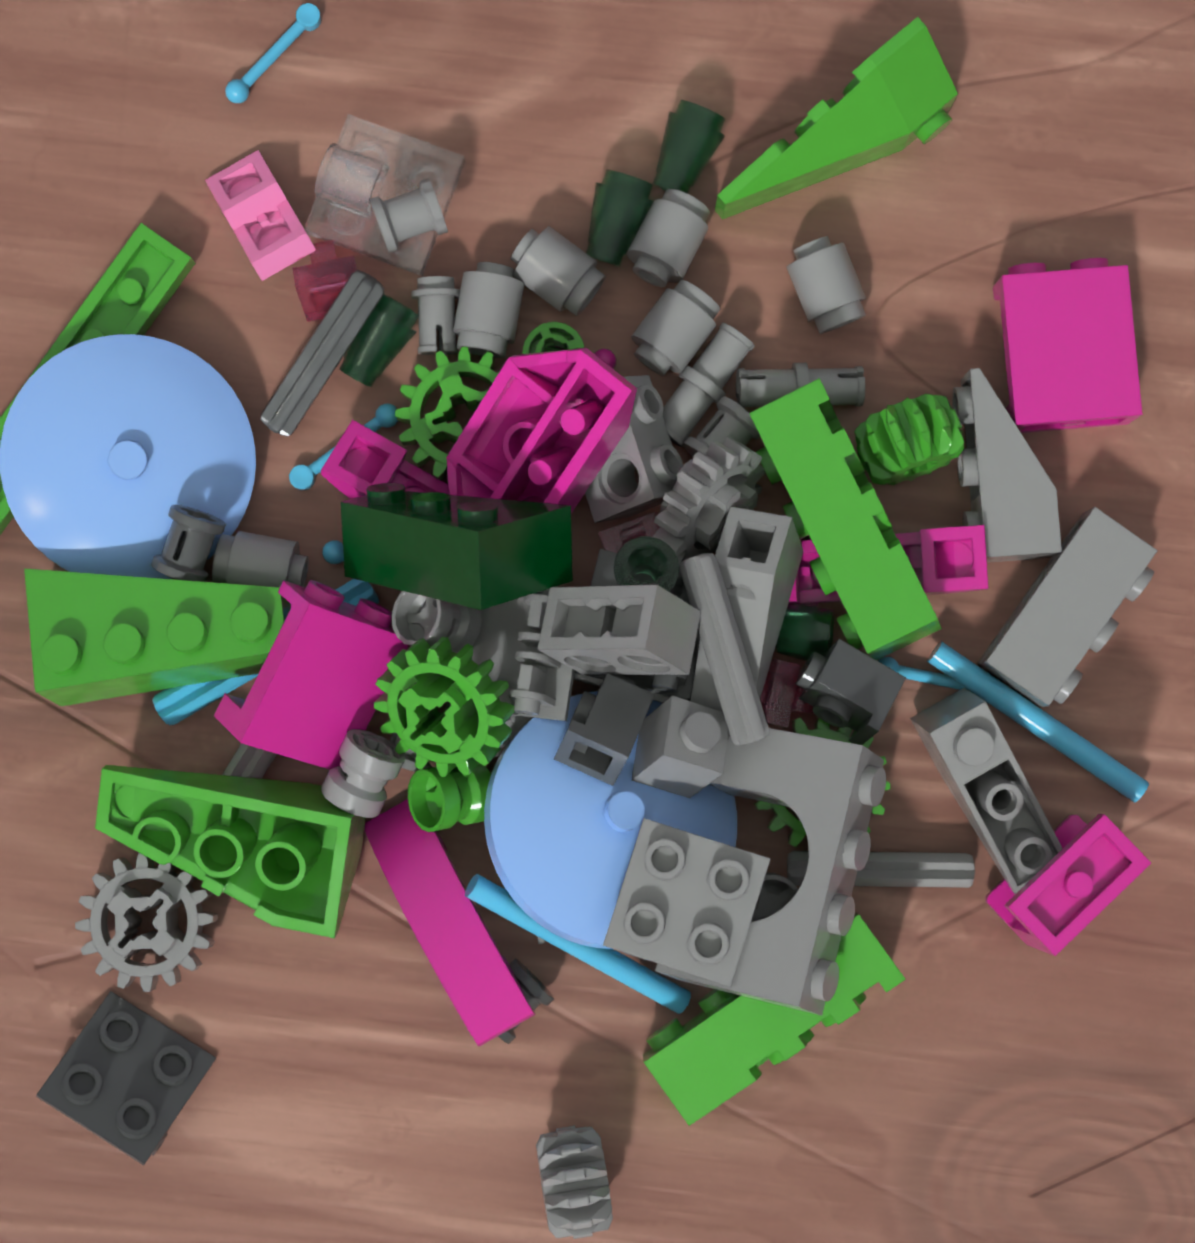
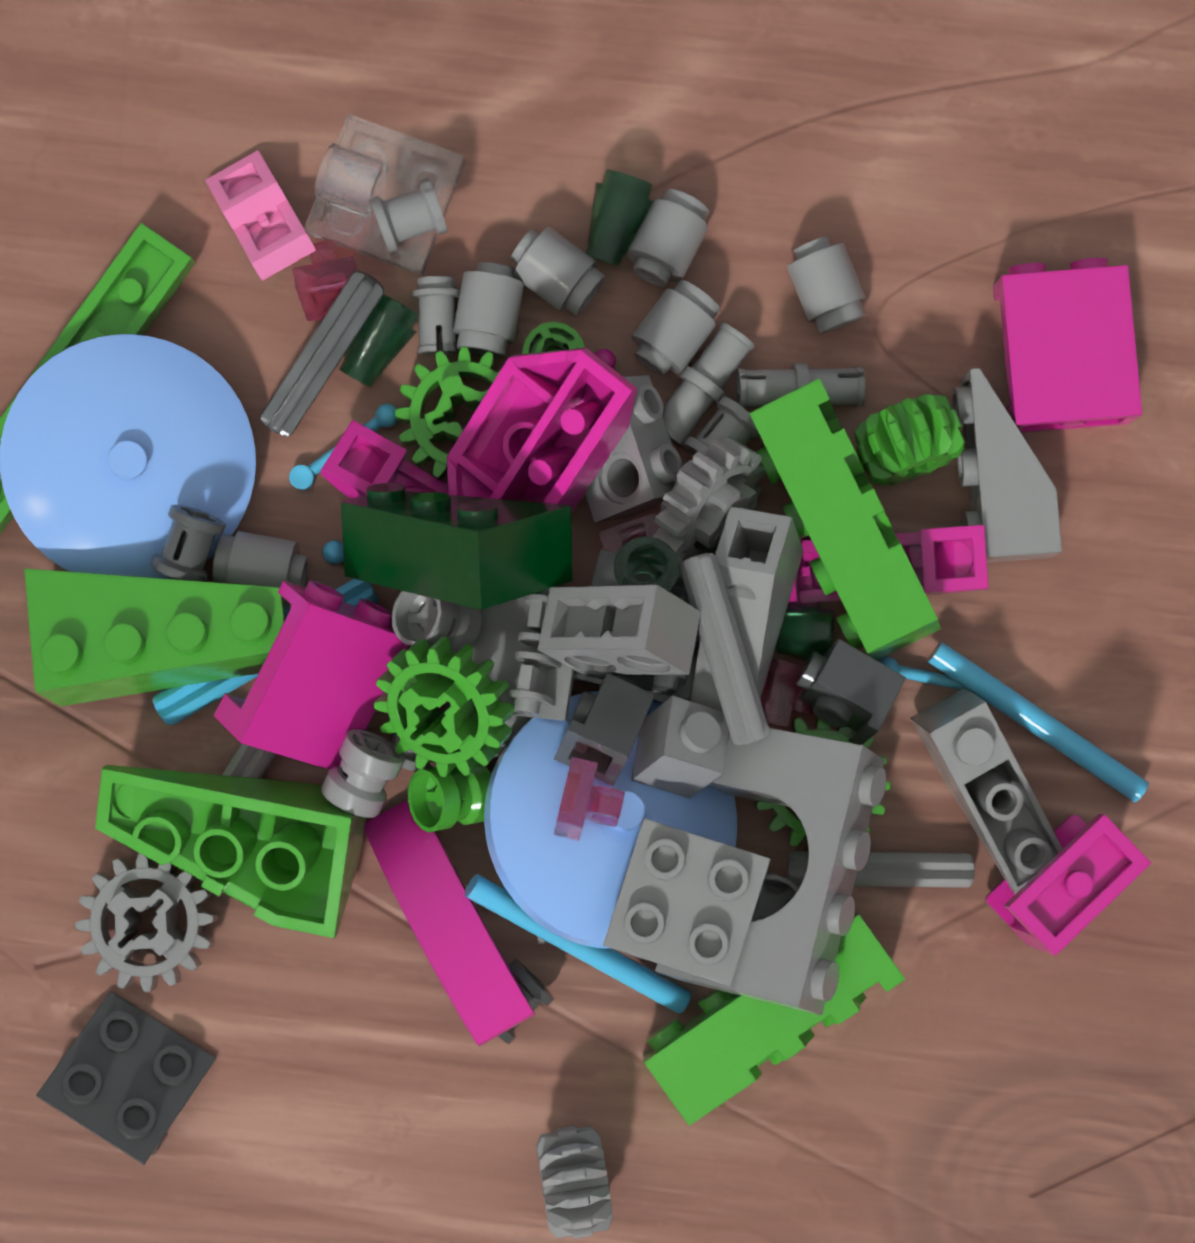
(308, 19): medium azure hinge -> none
(586, 801): none -> clear pink tile
(687, 146): clear green cone -> none
(891, 102): bright green wedge -> none
(1069, 609): light grey brick -> none

